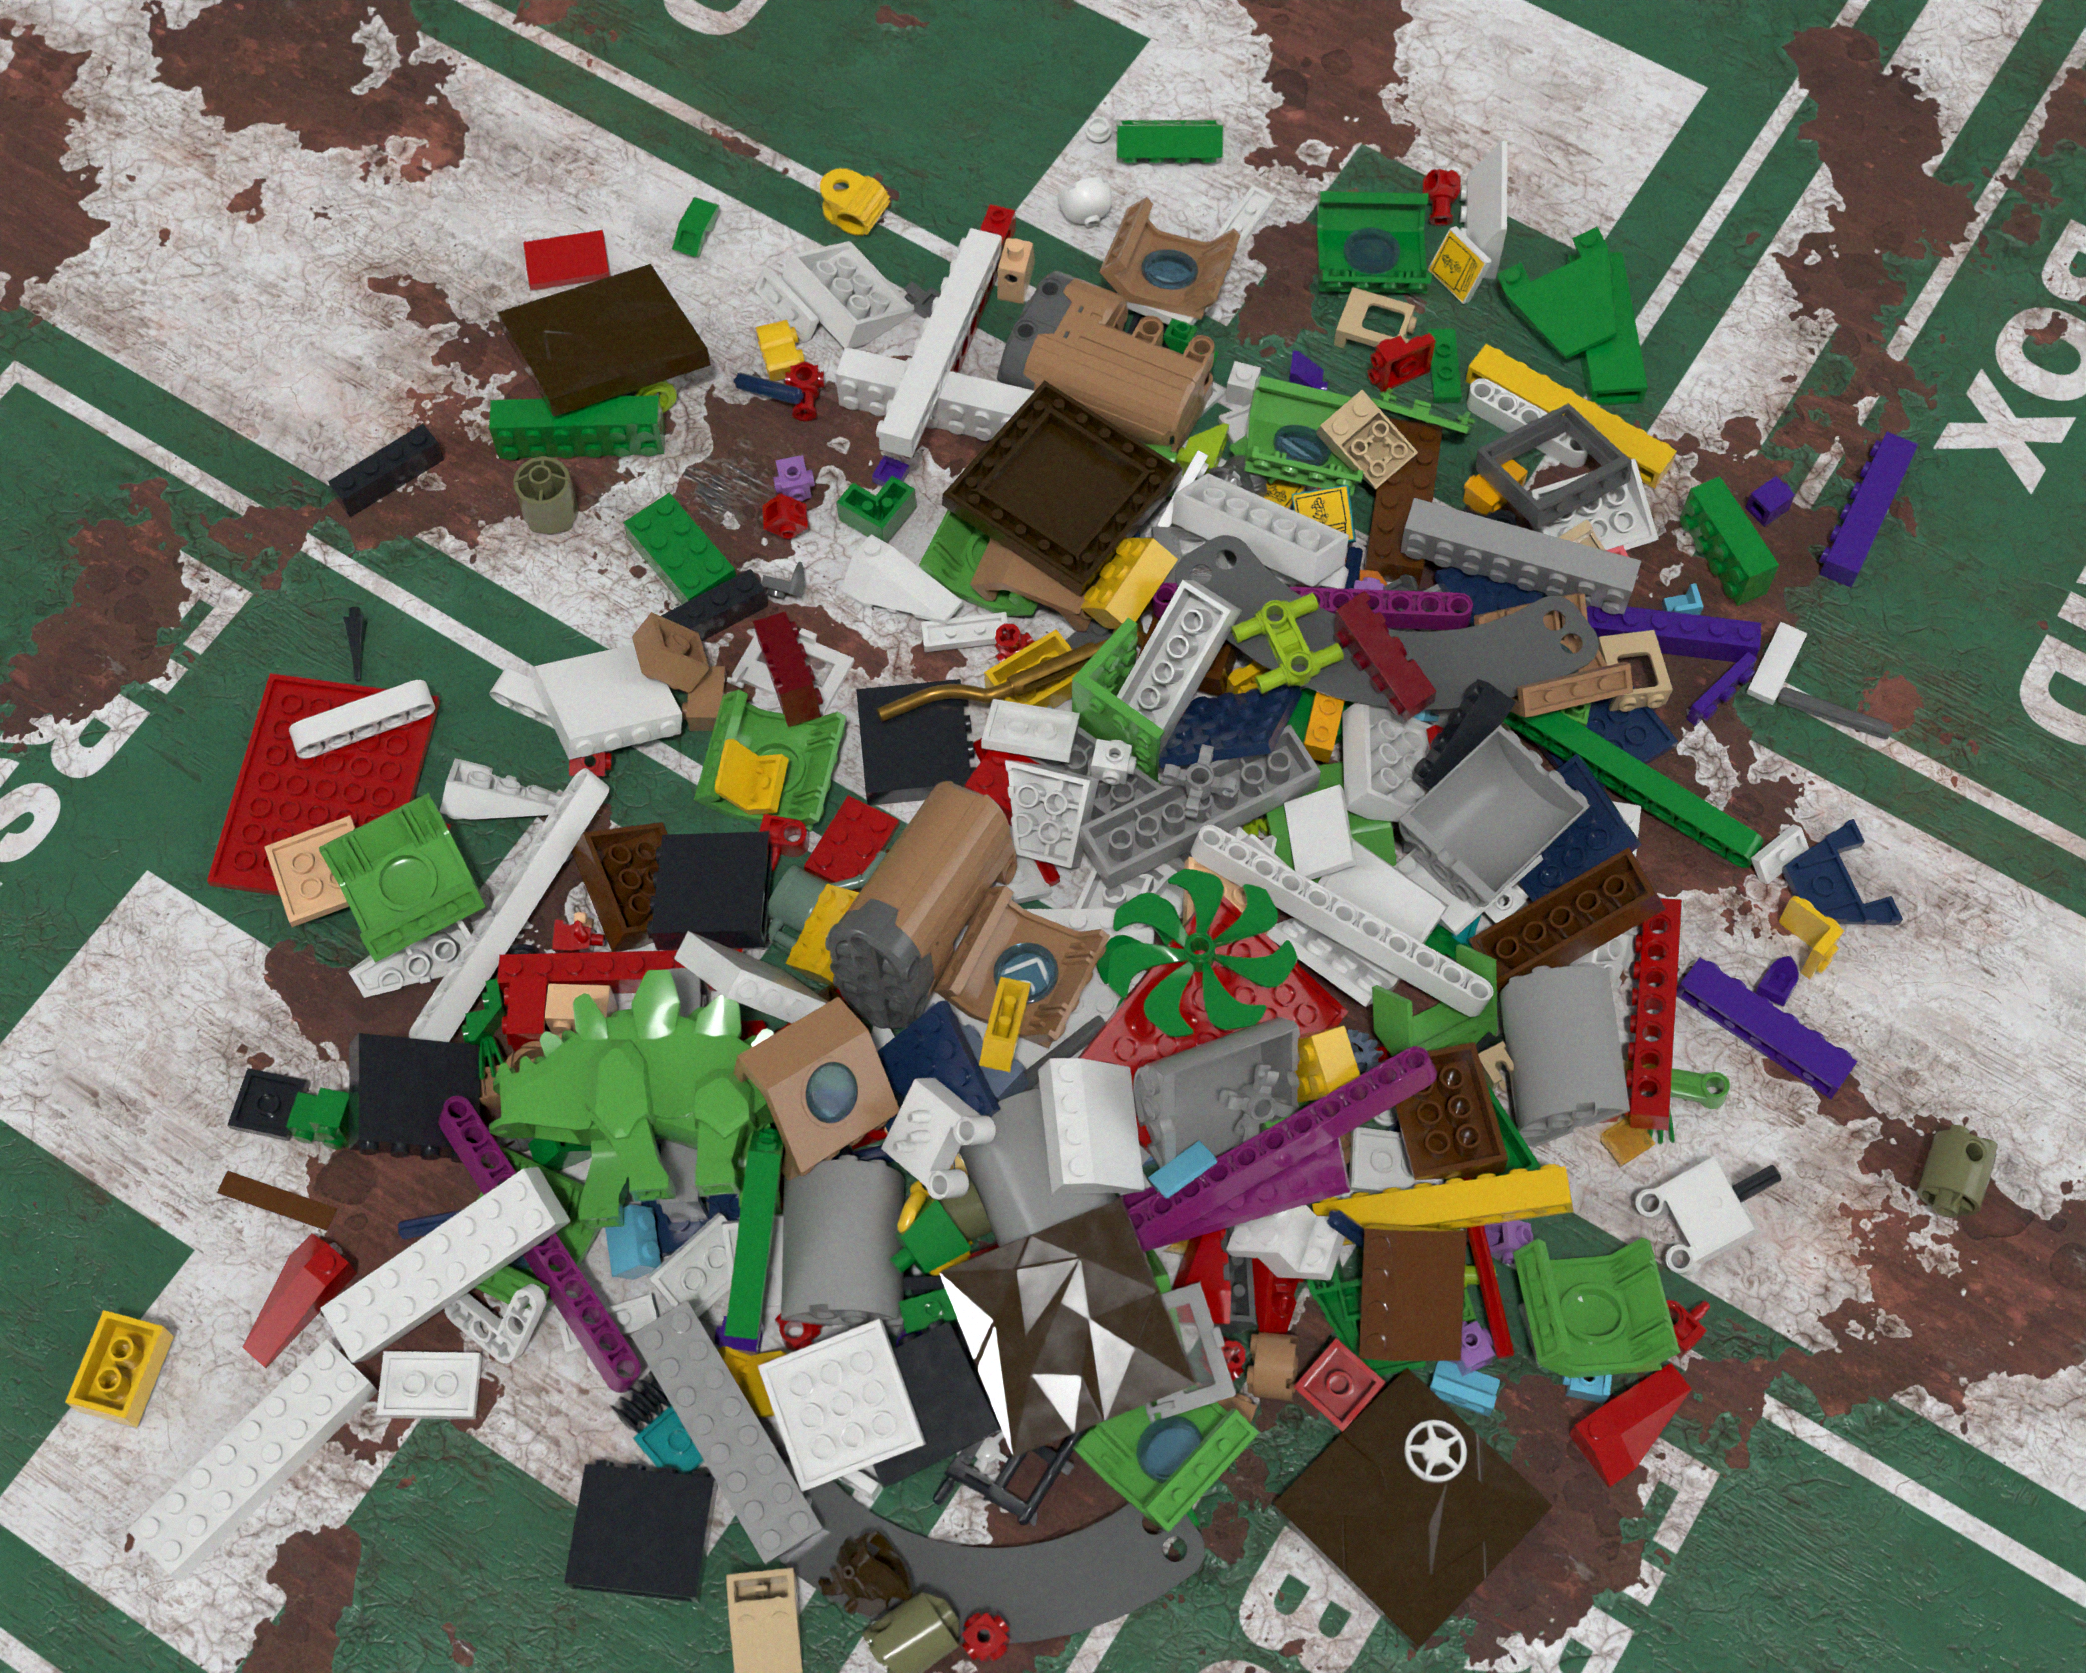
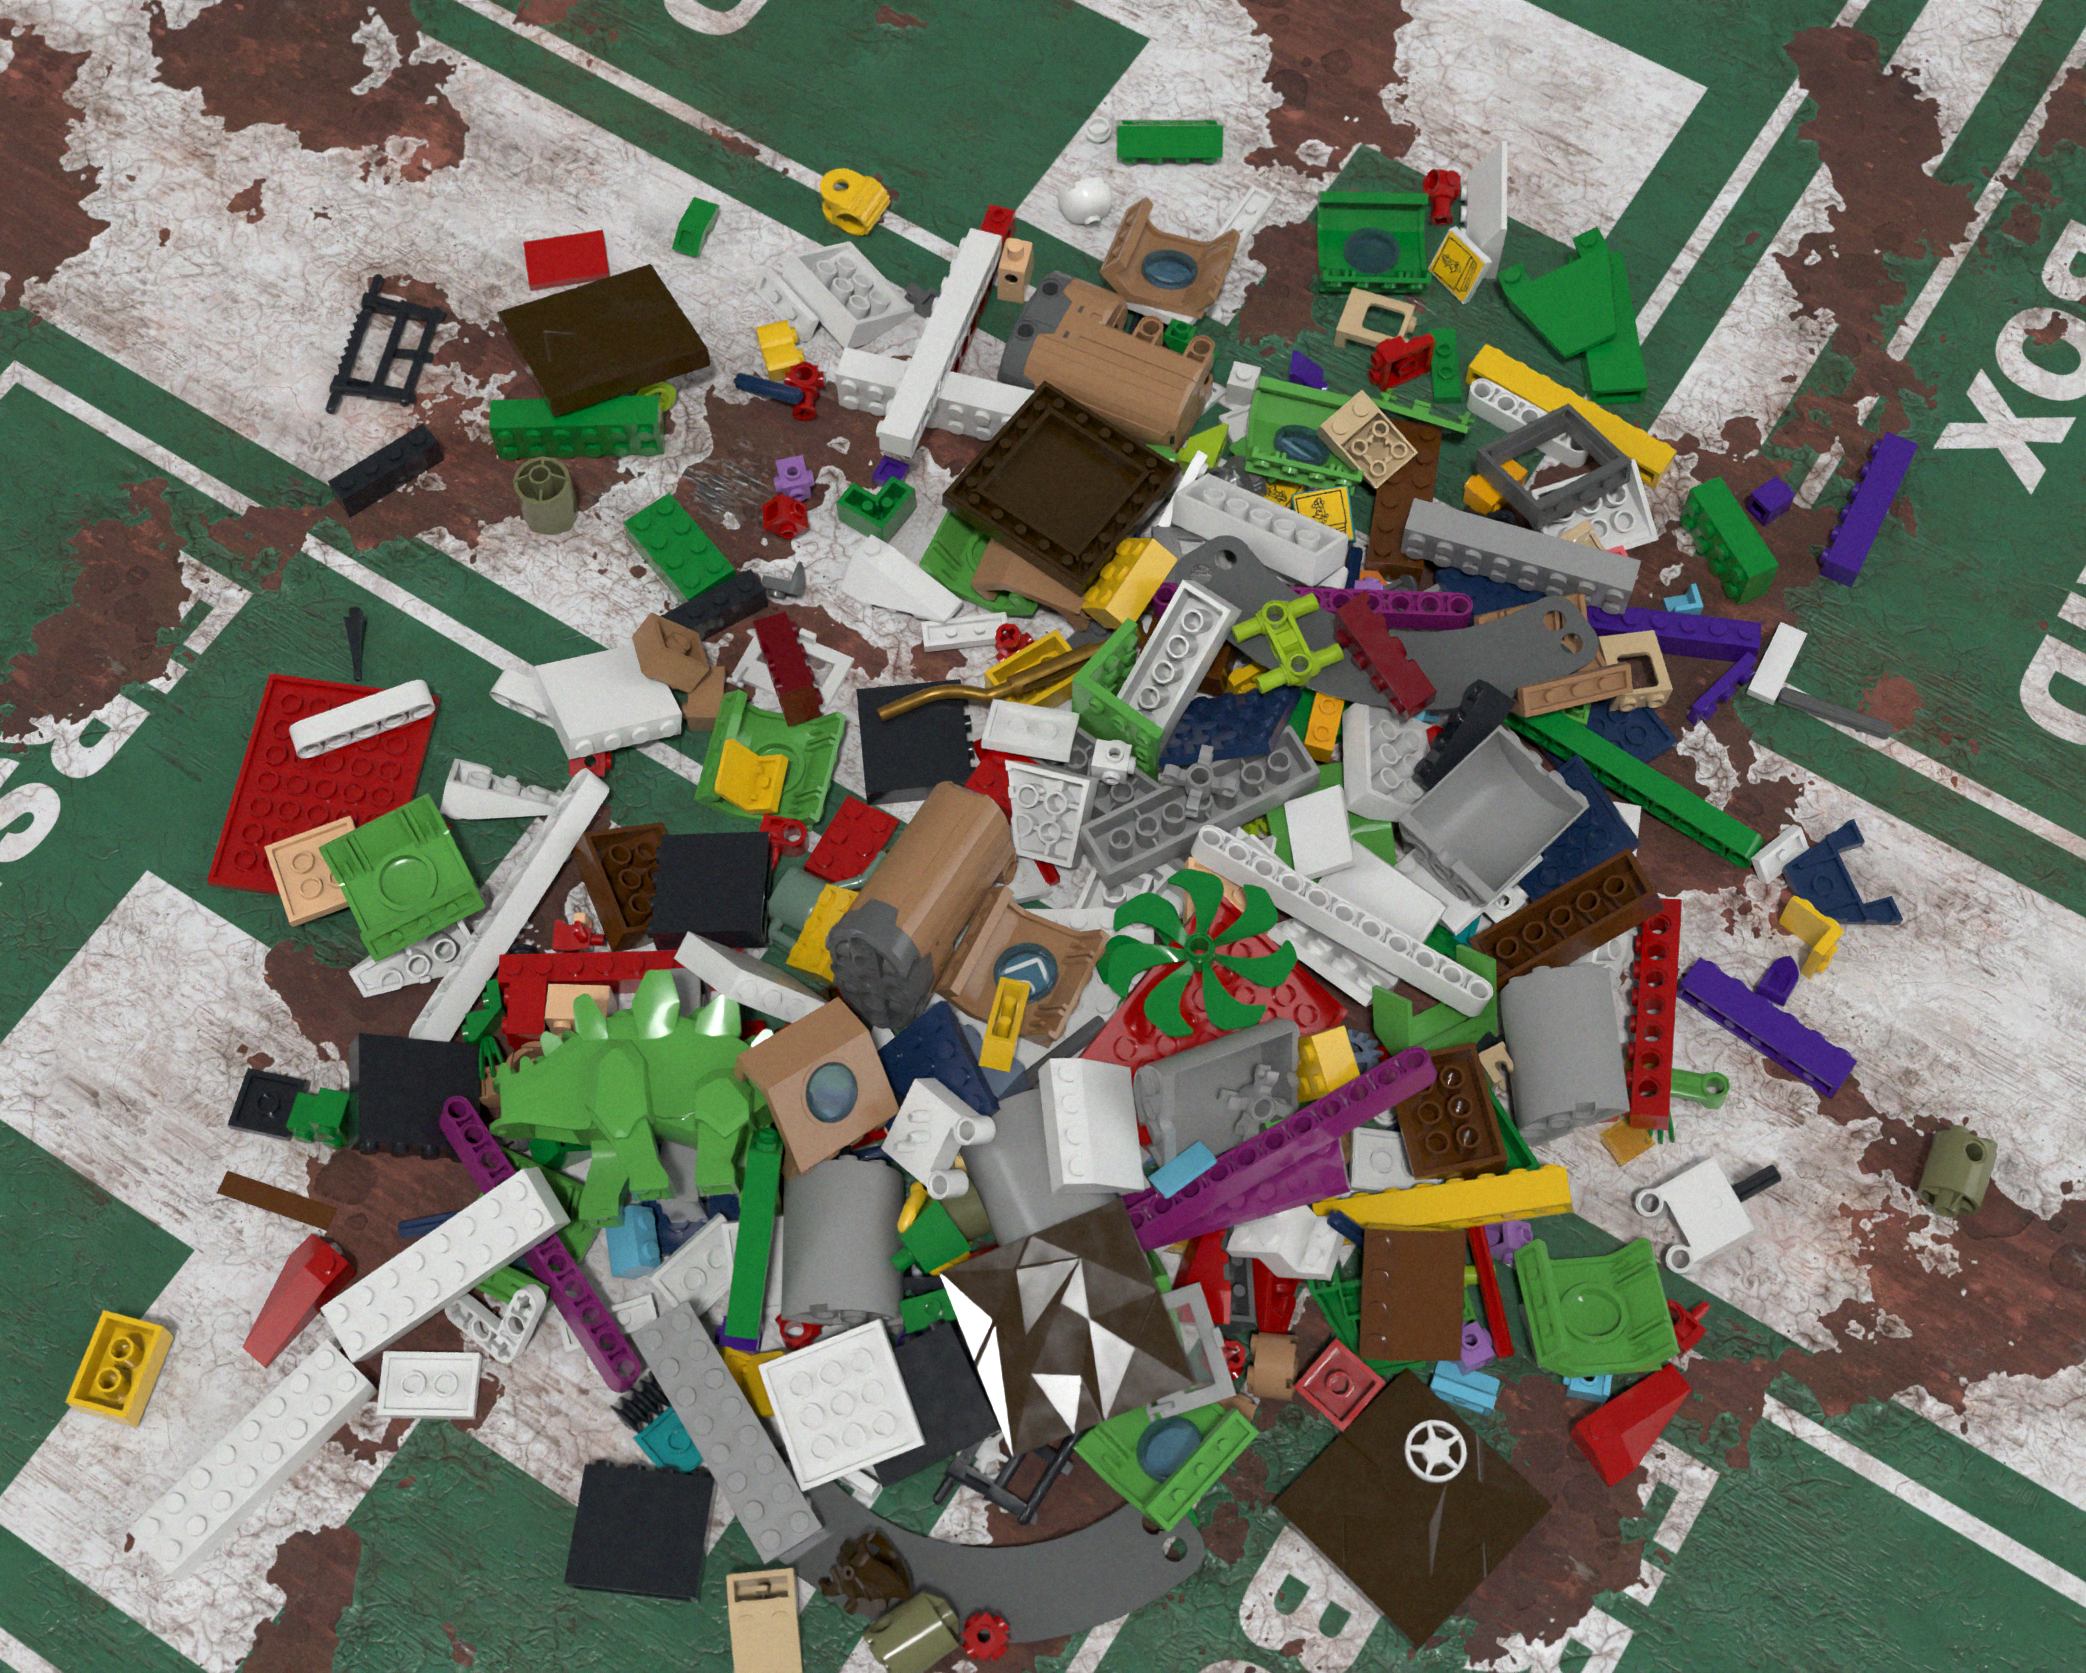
(377, 390): none -> black piece

